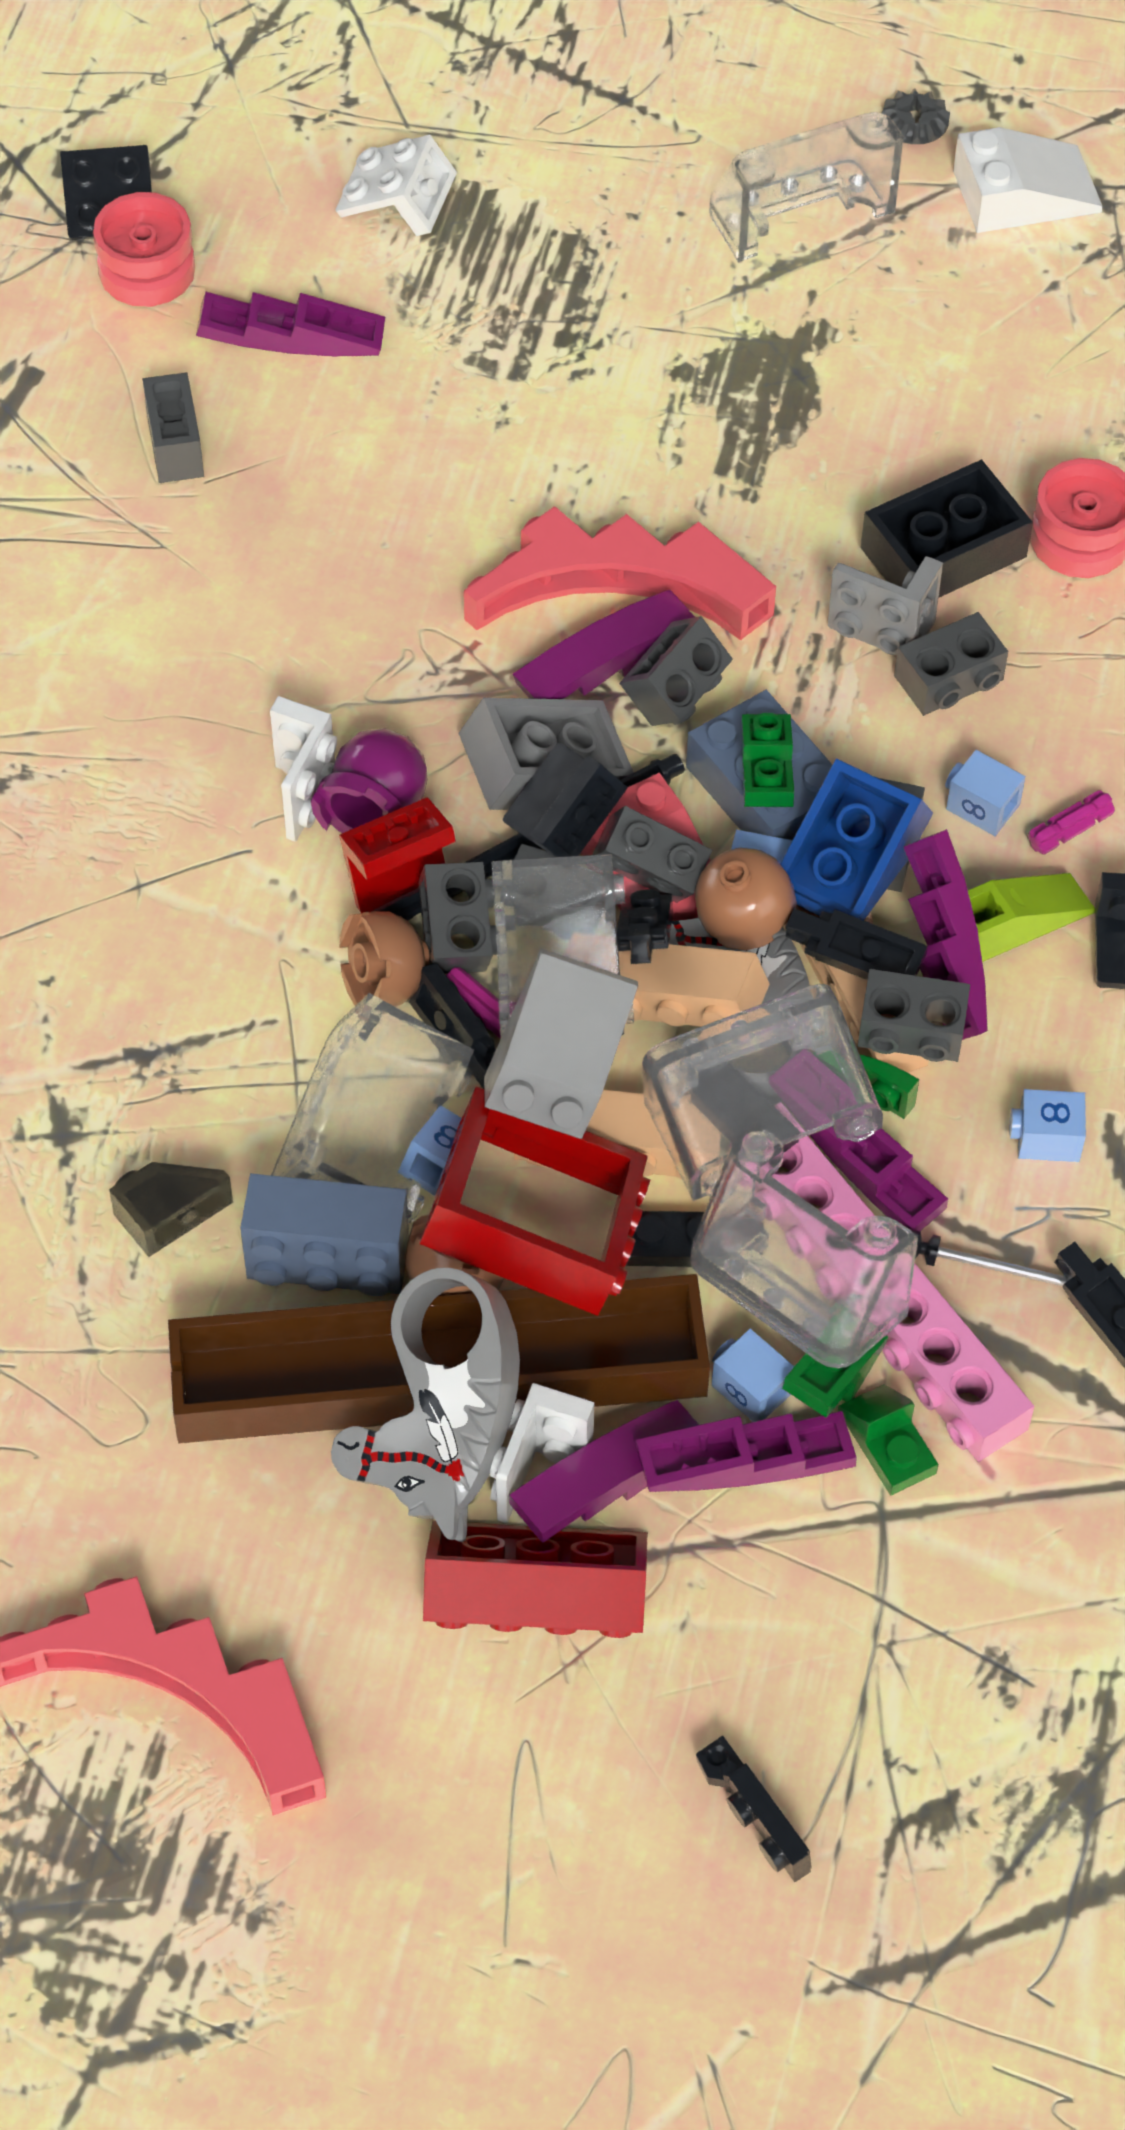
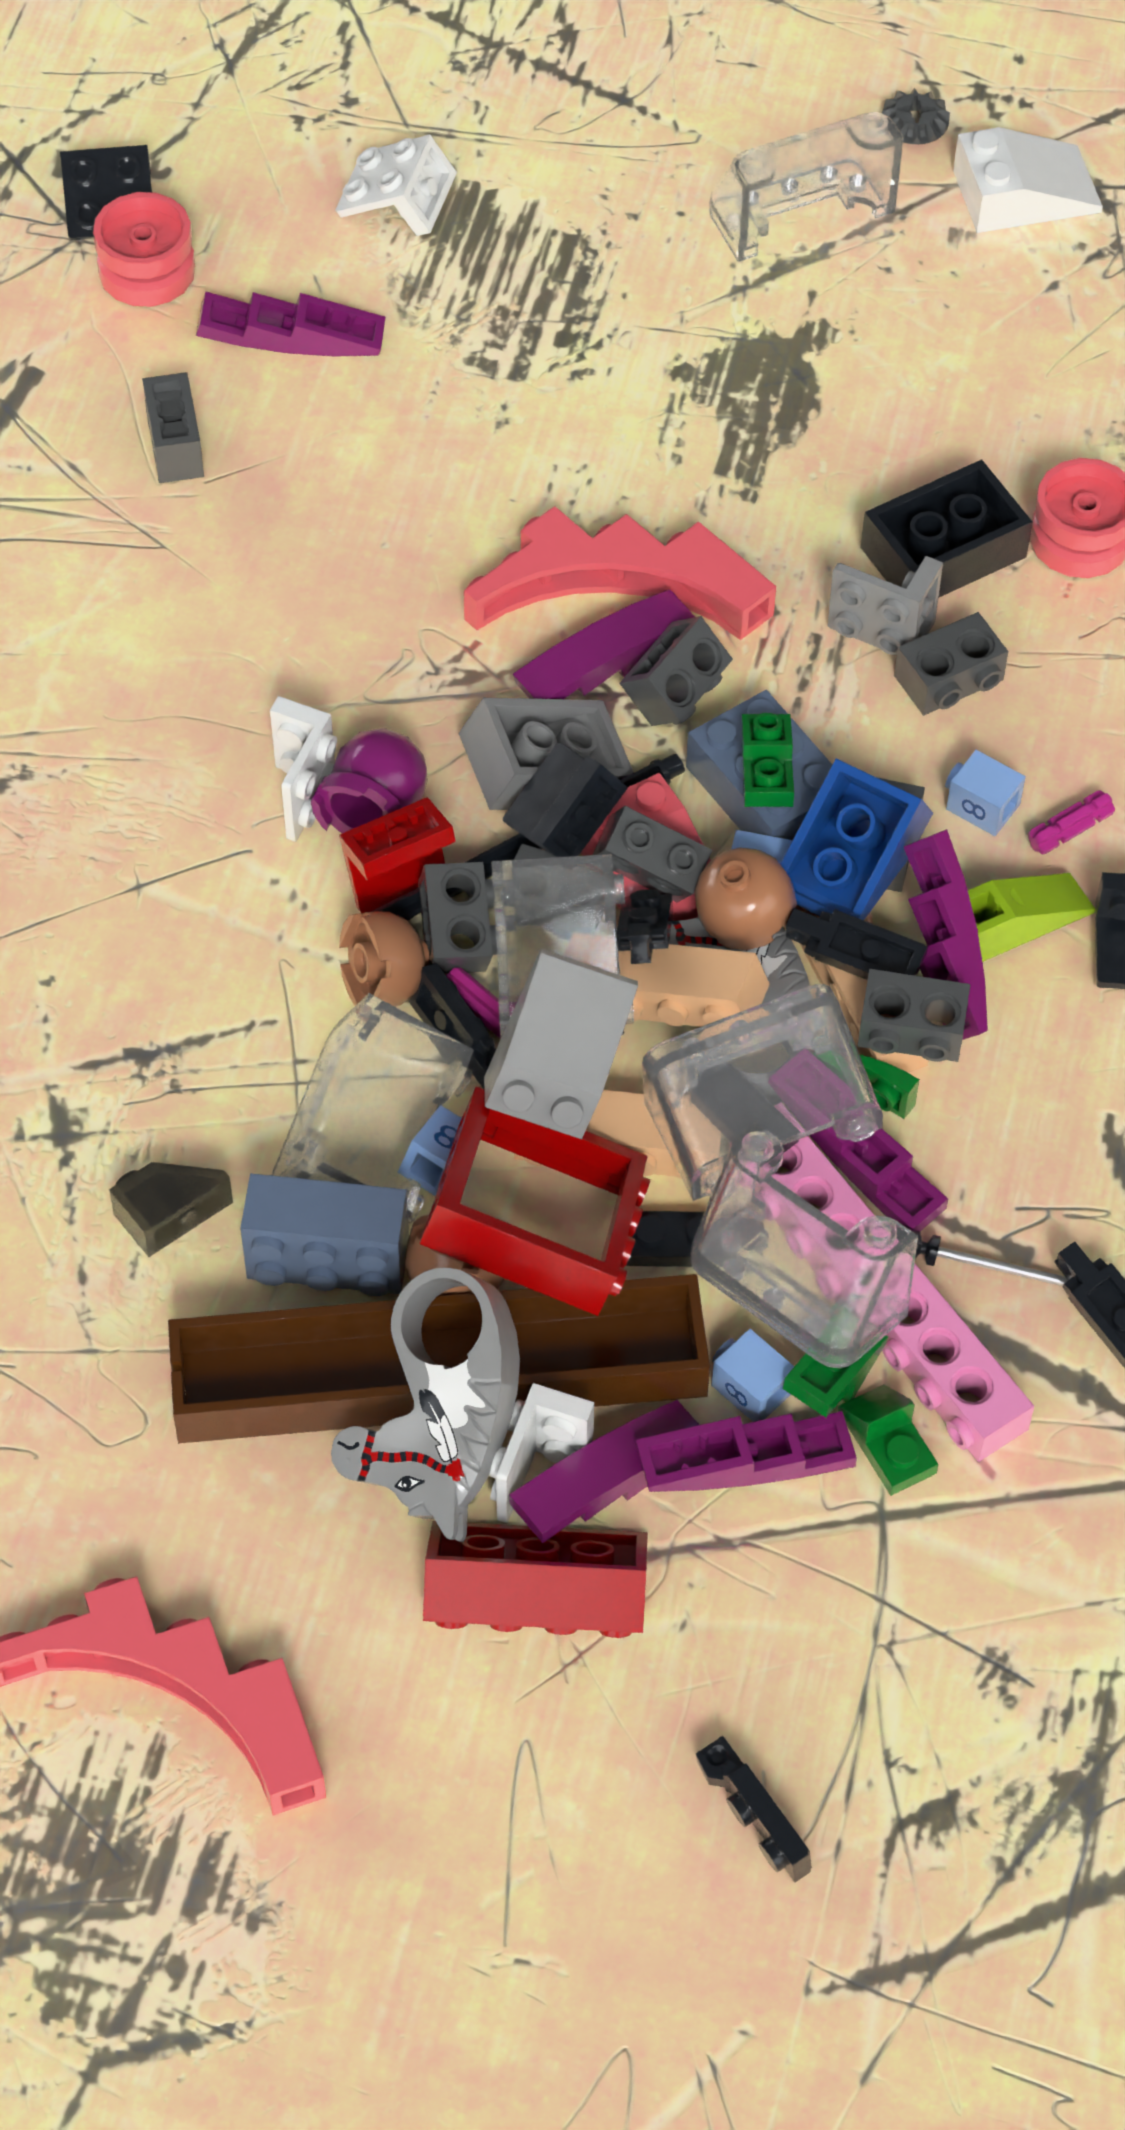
(1049, 1125): light blue brick -> none

